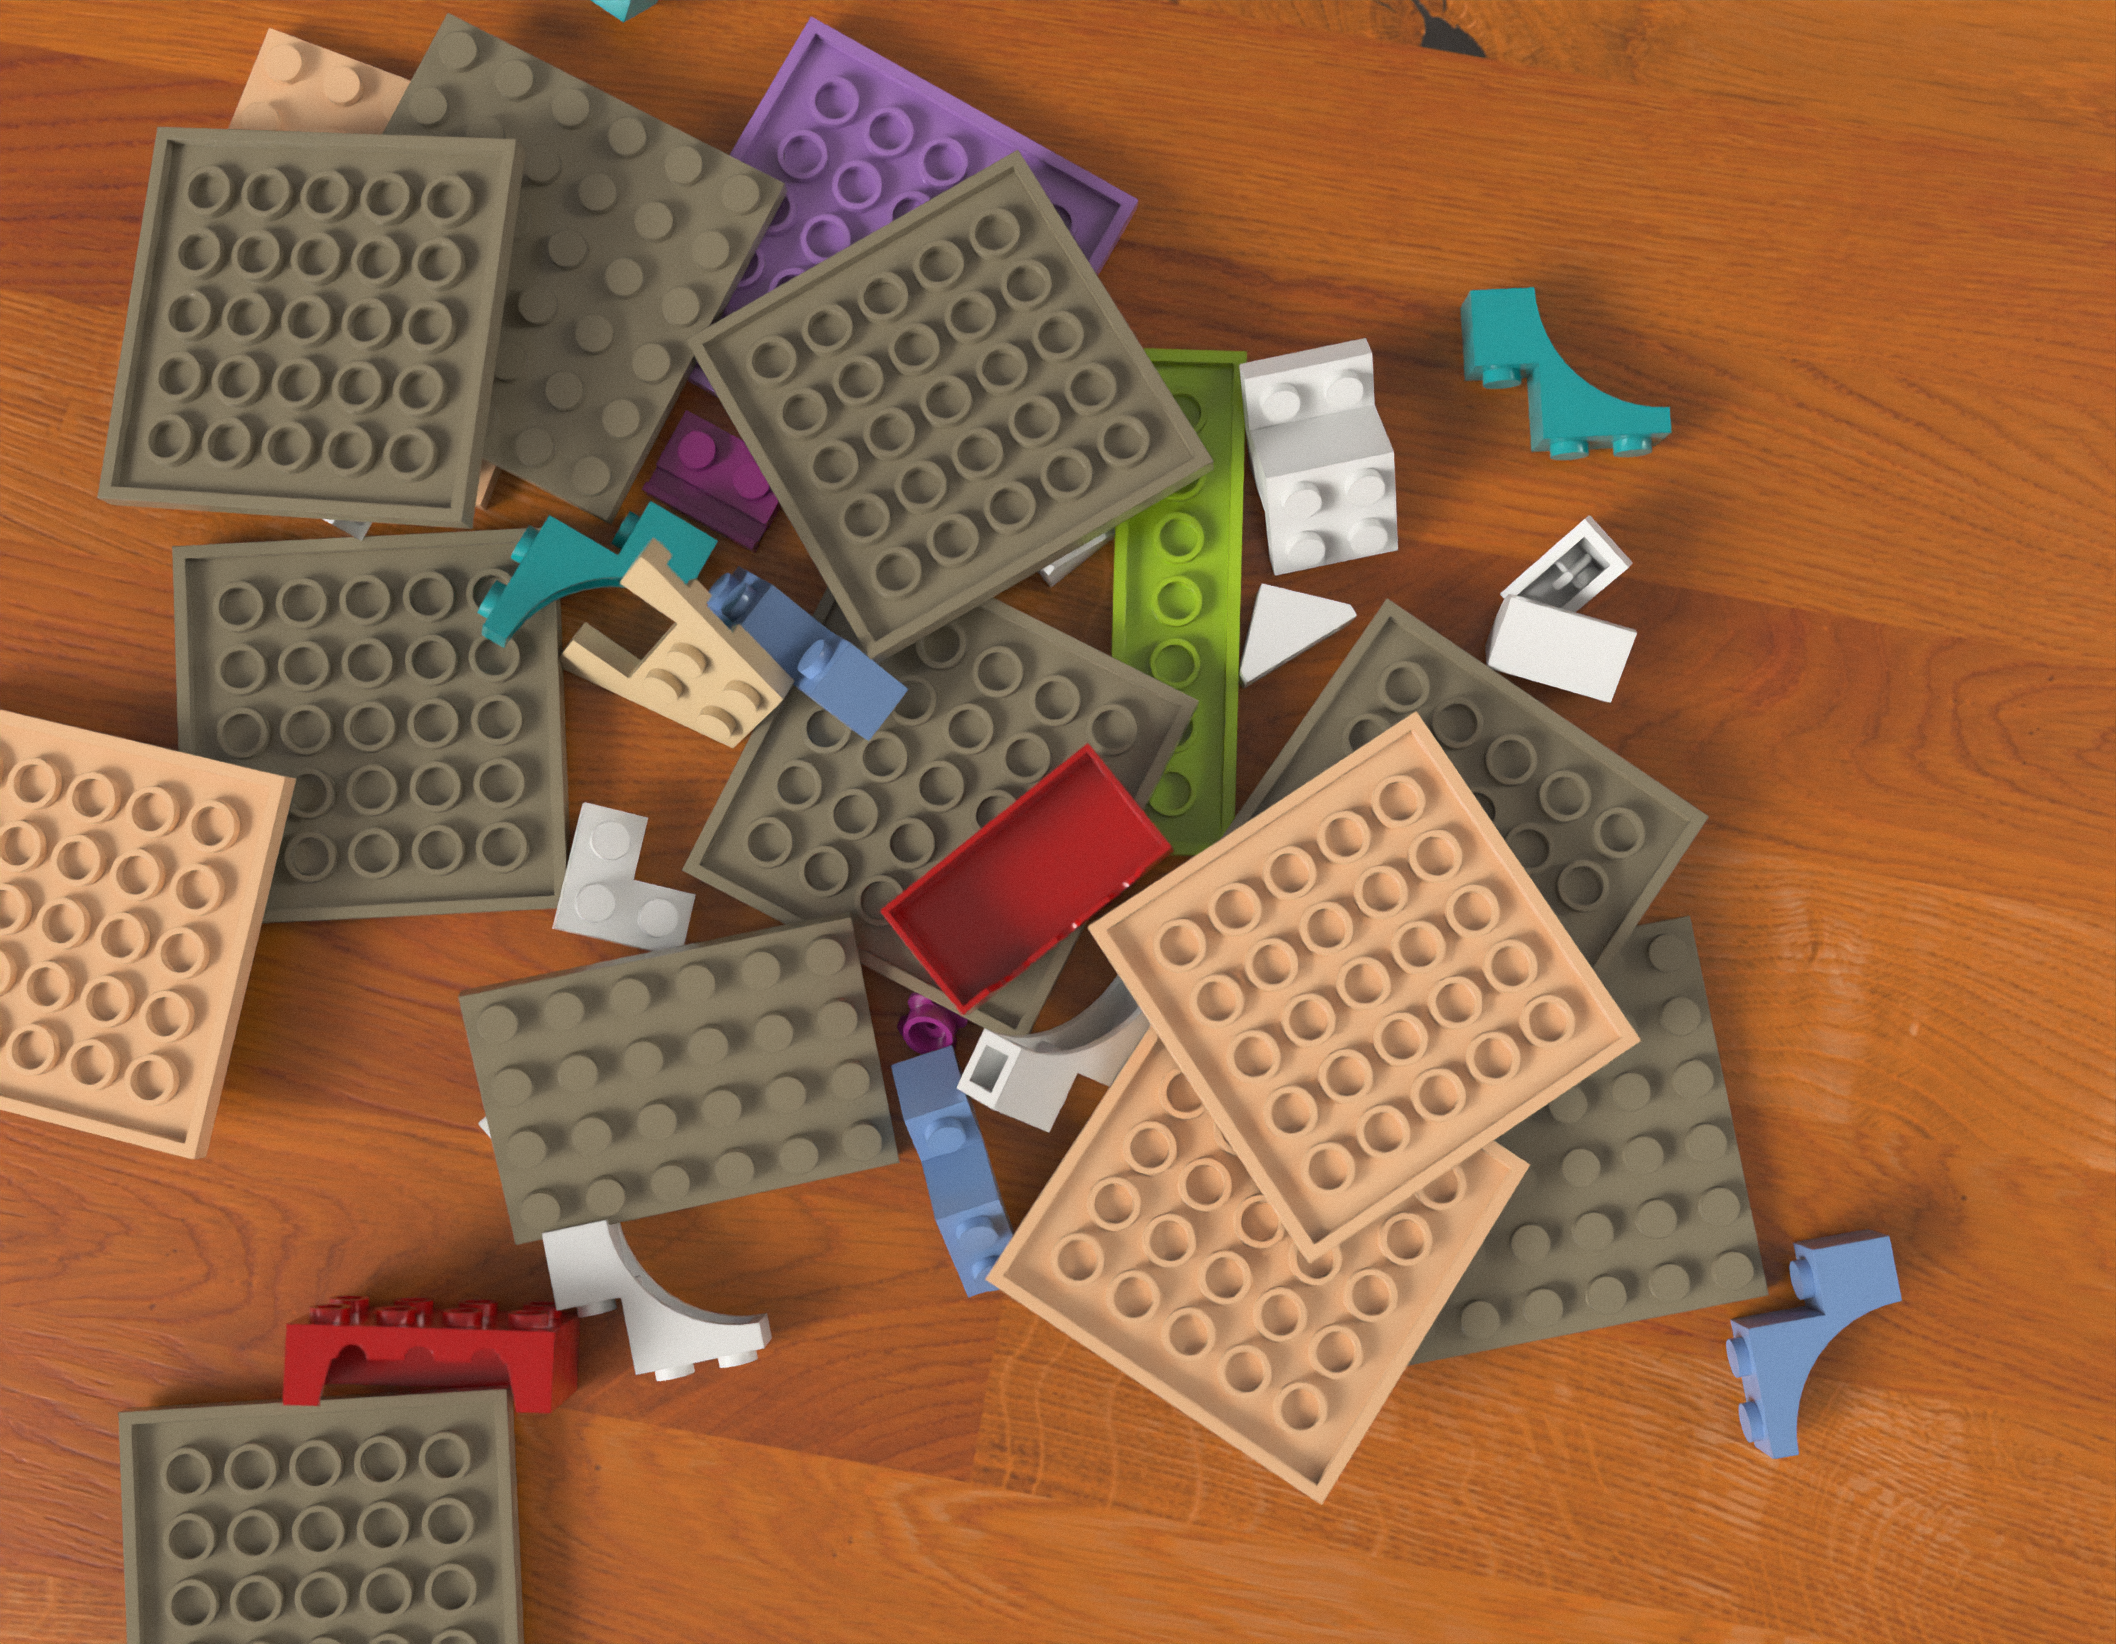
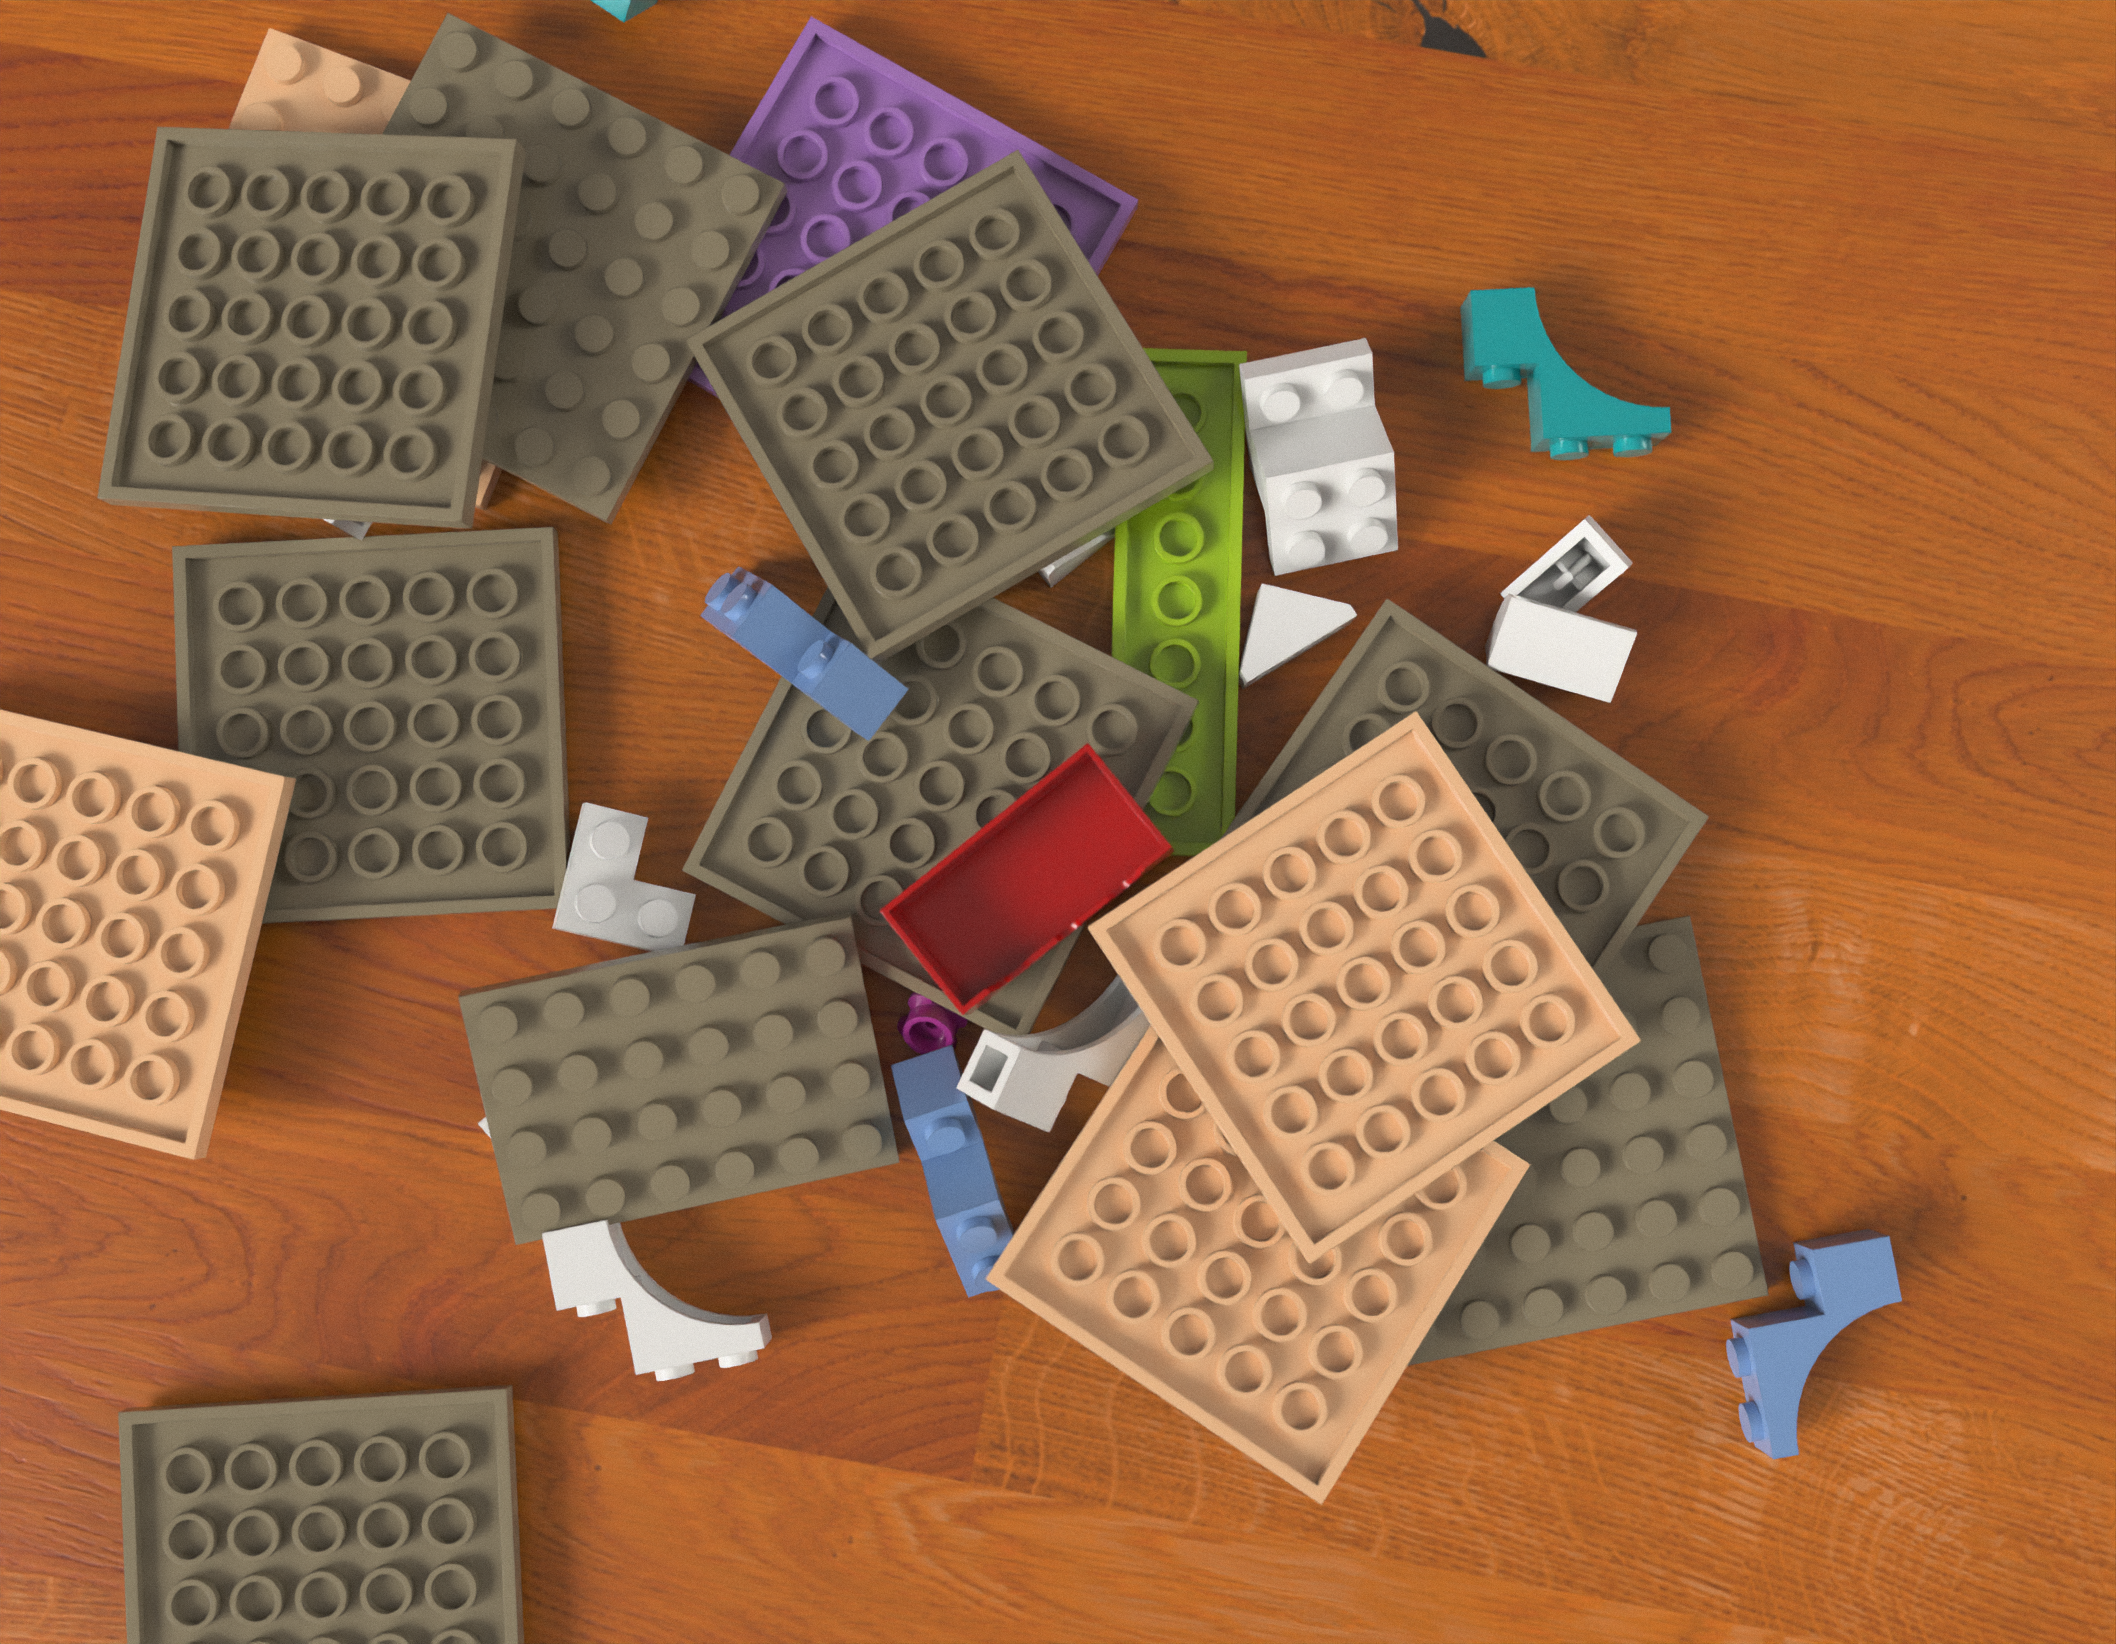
(434, 1348): red piece -> none
(564, 562): teal arch -> none
(697, 670): tan wing -> none
(714, 482): magenta plate -> none

